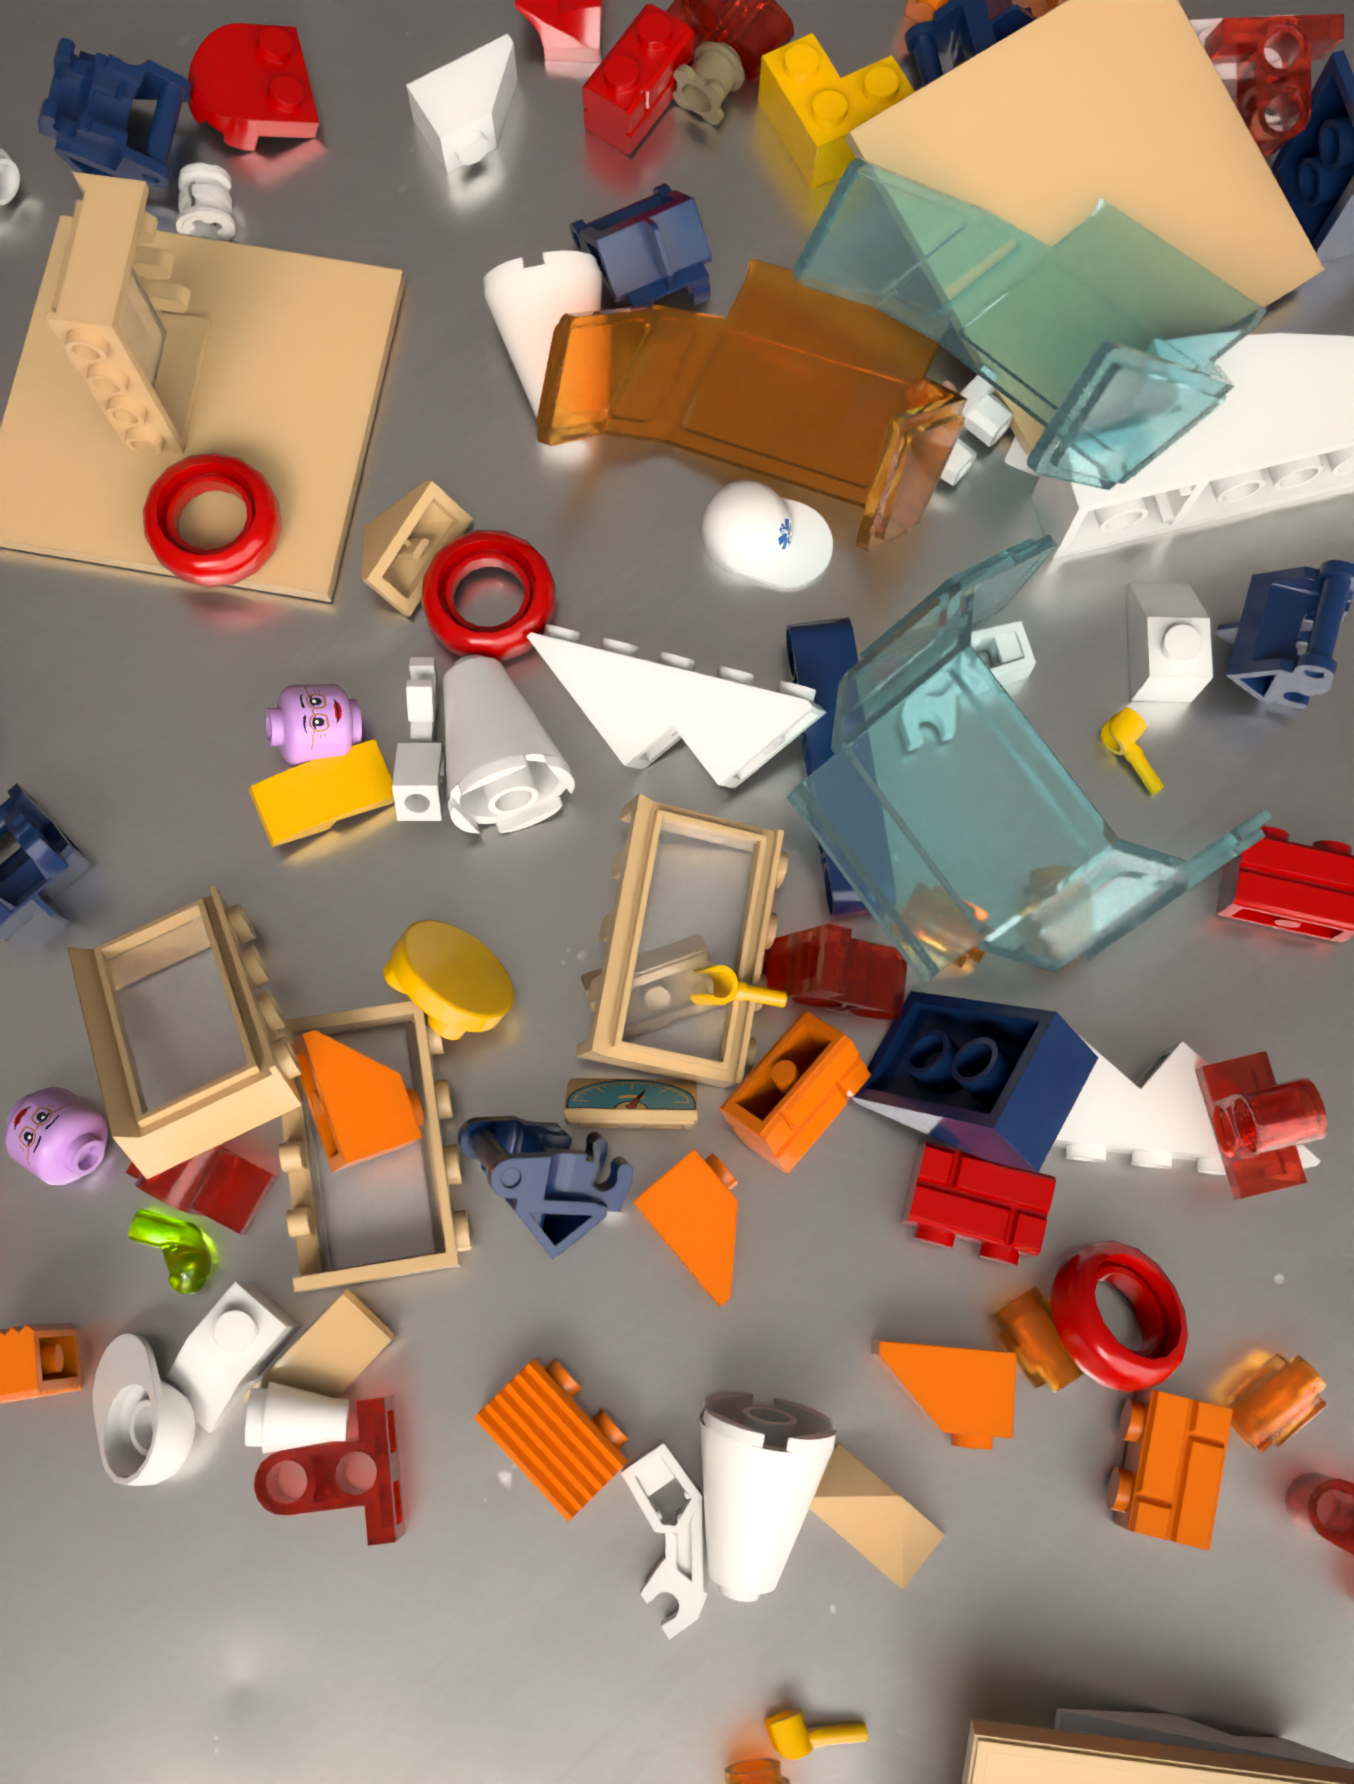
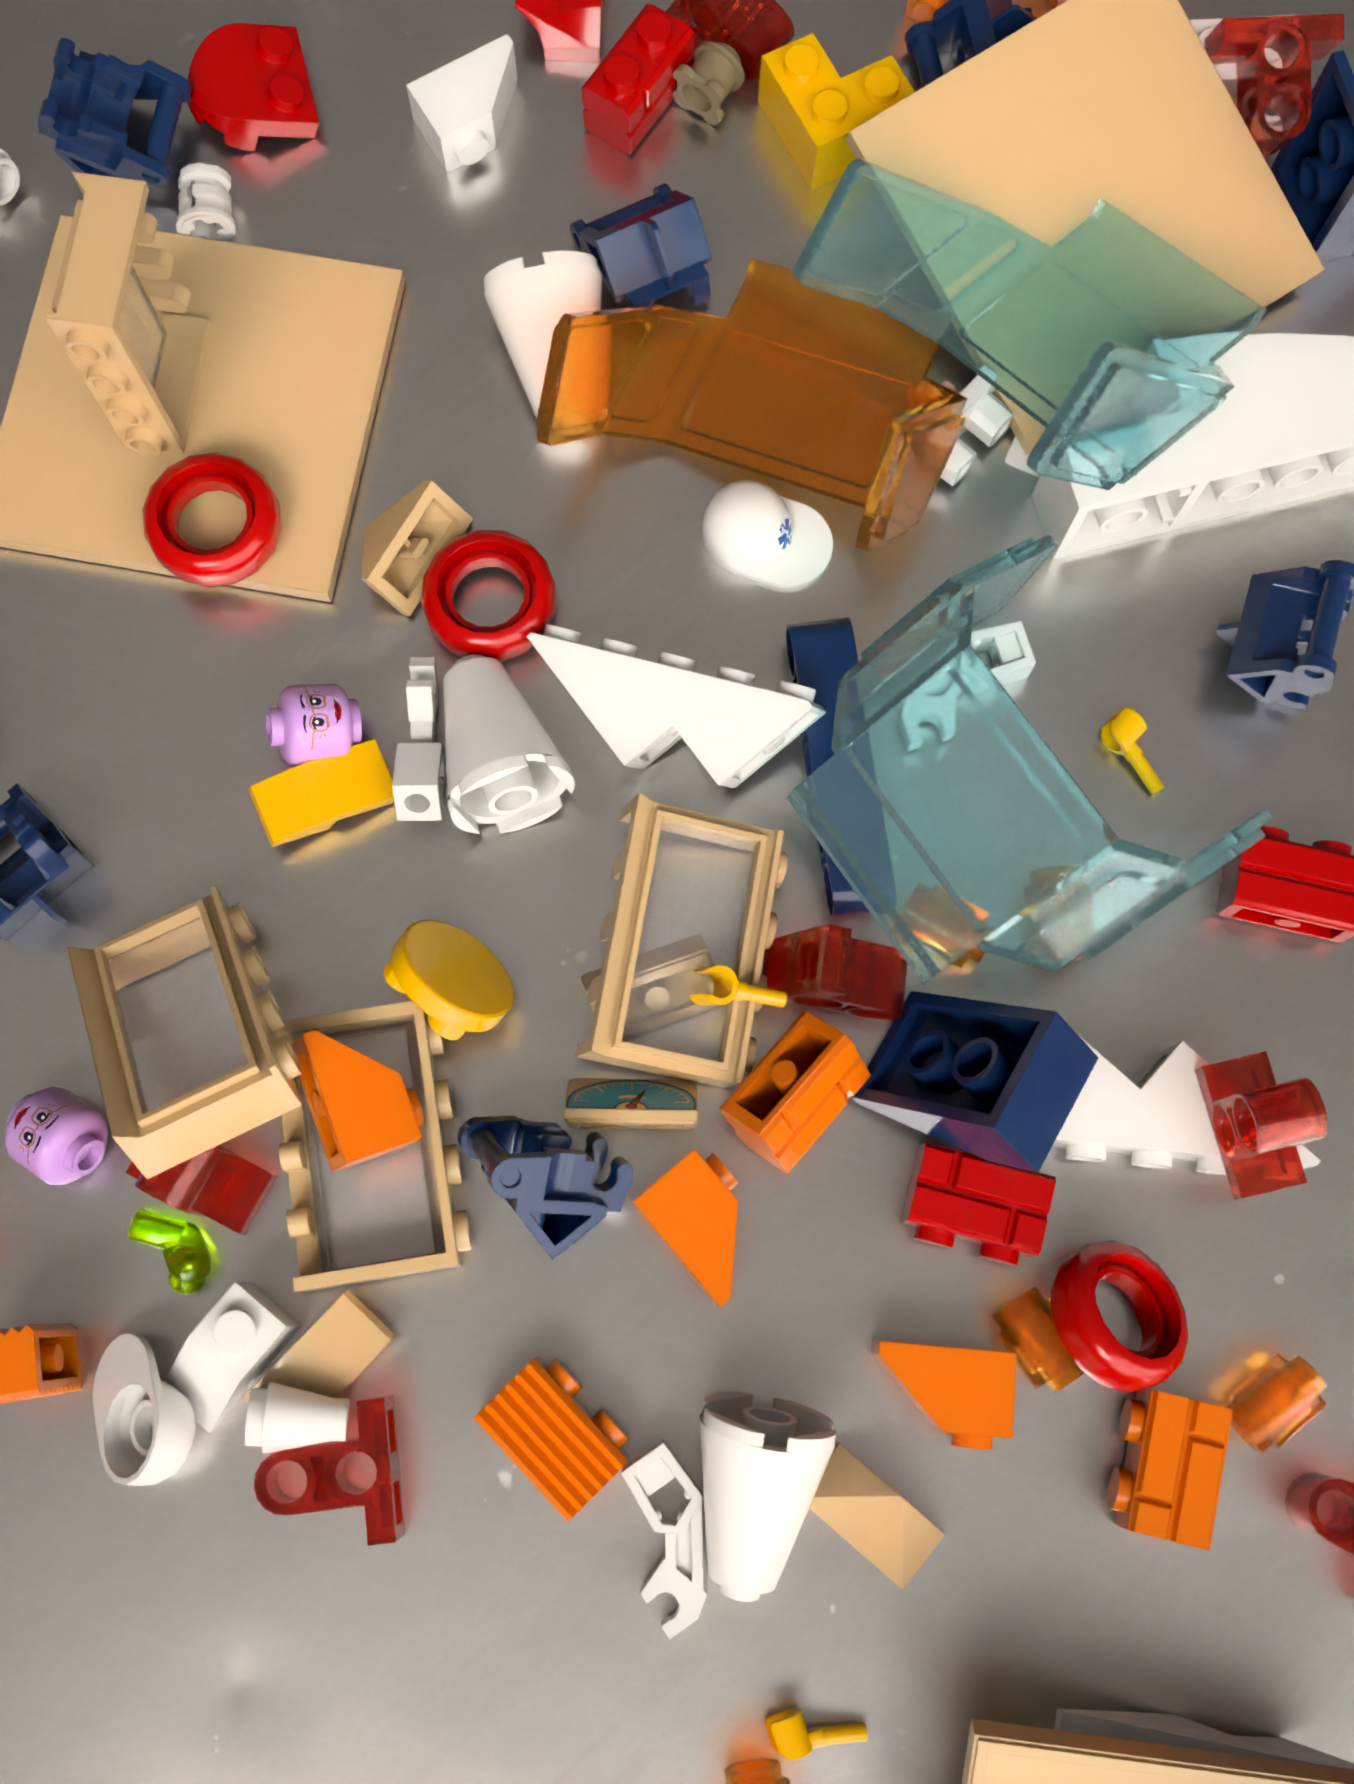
(1167, 642): white slope -> none

